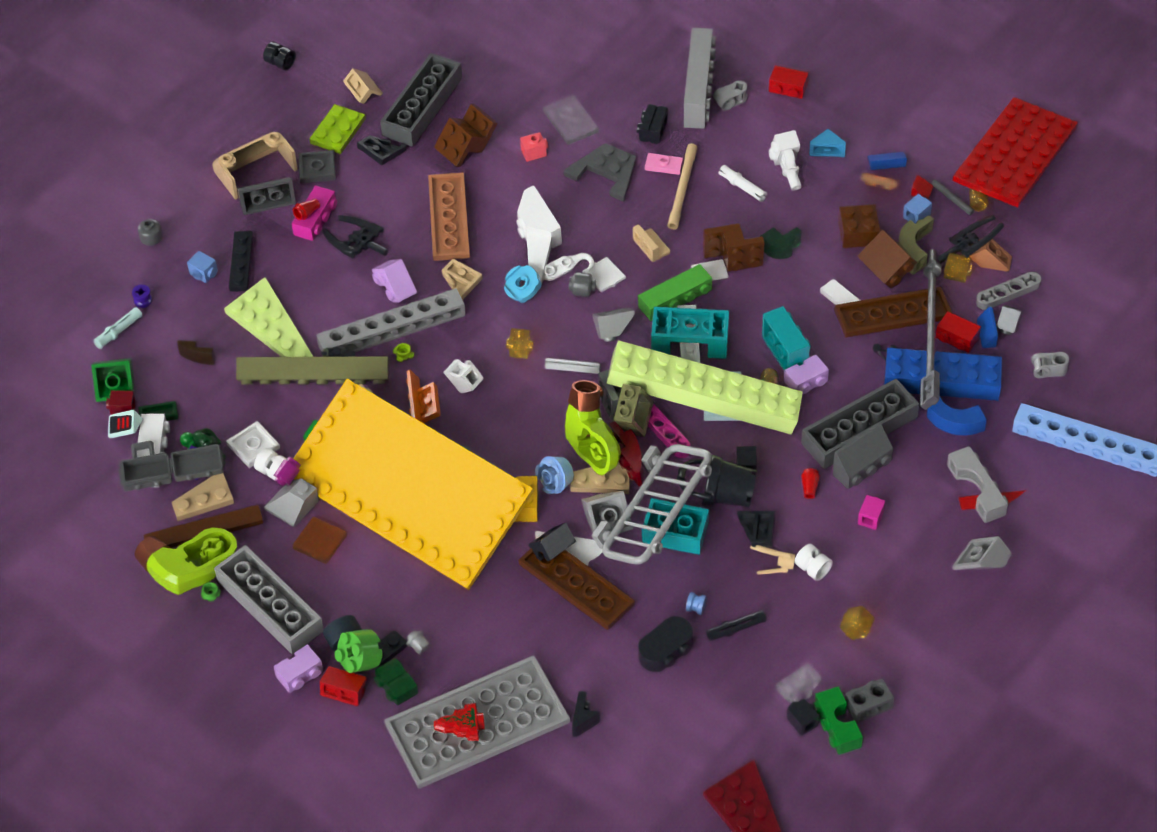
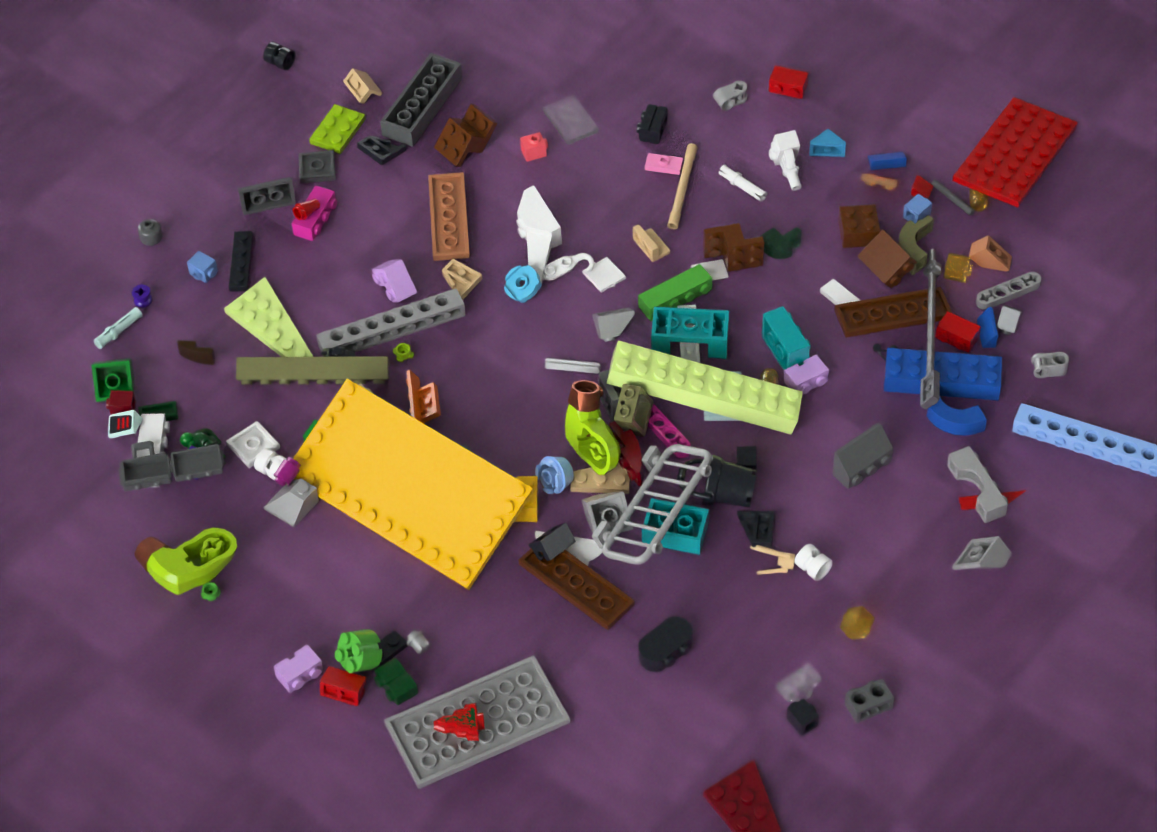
(203, 498): tan wing -> none
(229, 521): reddish brown tile -> none
(251, 152): tan windscreen -> none
(269, 599): light grey brick -> none
(319, 540): clear orange tile -> none
(337, 627): black wheel -> none
(362, 241): black bar -> none
(463, 375): white brick -> none
(519, 343): clear yellow brick -> none
(582, 284): dark grey head -> none
(583, 717): black slope -> none
(609, 163): dark grey wing -> none
(696, 603): medium blue wheel -> none
(699, 77): light grey brick -> none
(714, 633): black pin -> none
(810, 481): red cone -> none
(842, 735): green arch -> none
(871, 512): dark pink brick -> none
(888, 405): dark grey brick -> none
(963, 245): black bar -> none

